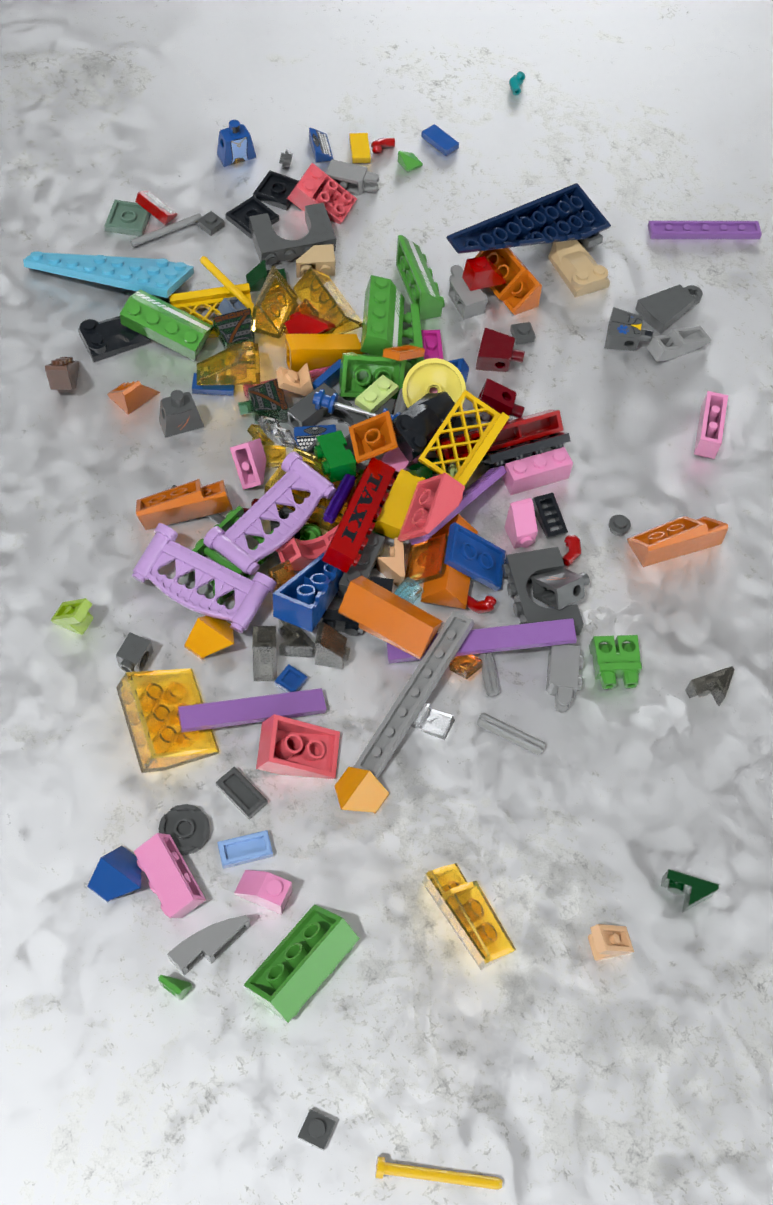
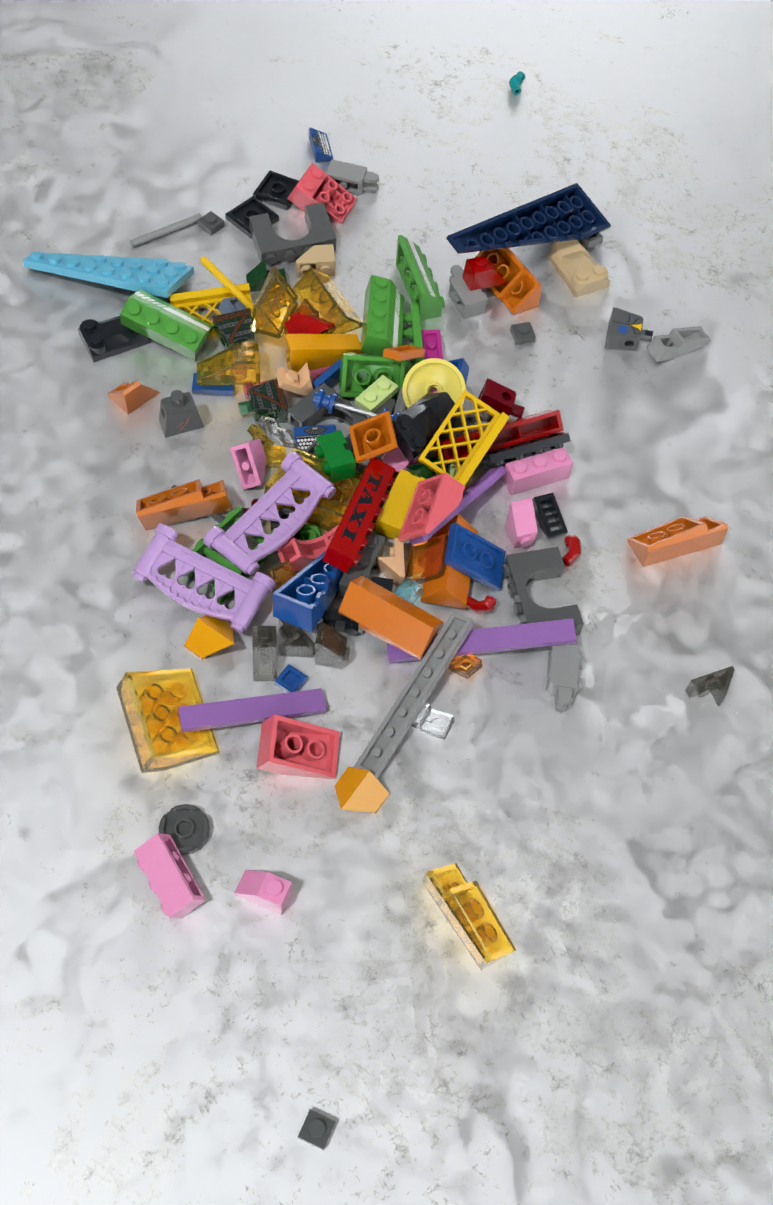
(62, 373): reddish brown slope -> none
(74, 615): lime slope -> none
(116, 874): blue slope -> none
(127, 218): sand green tile -> none
(134, 653): dark grey brick -> none
(155, 207): red slope -> none
(176, 987): bright green slope -> none
(208, 943): light grey slope -> none
(235, 144): blue torso -> none
(241, 793): dark grey tile -> none
(245, 849): light blue tile -> none
(285, 159): dark grey plate -> none
(302, 962): bright green slope -> none
(339, 498): dark purple axle -> none
(359, 148): yellow tile -> none
(382, 143): red arm -> none
(408, 161): bright green slope -> none
(436, 1175): yellow bar -> none
(440, 139): blue tile -> none
(489, 674): light grey axle -> none
(497, 352): dark red torso -> none
(511, 734): light grey axle -> none
(559, 587): dark grey torso -> none
(609, 941): light nougat slope -> none
(616, 660): bright green hips -> none
(619, 525): dark grey plate -> none
(667, 306): dark grey piece -> none
(695, 889): dark green slope -> none
(704, 230): medium lavender tile -> none
(711, 425): bright pink brick -> none

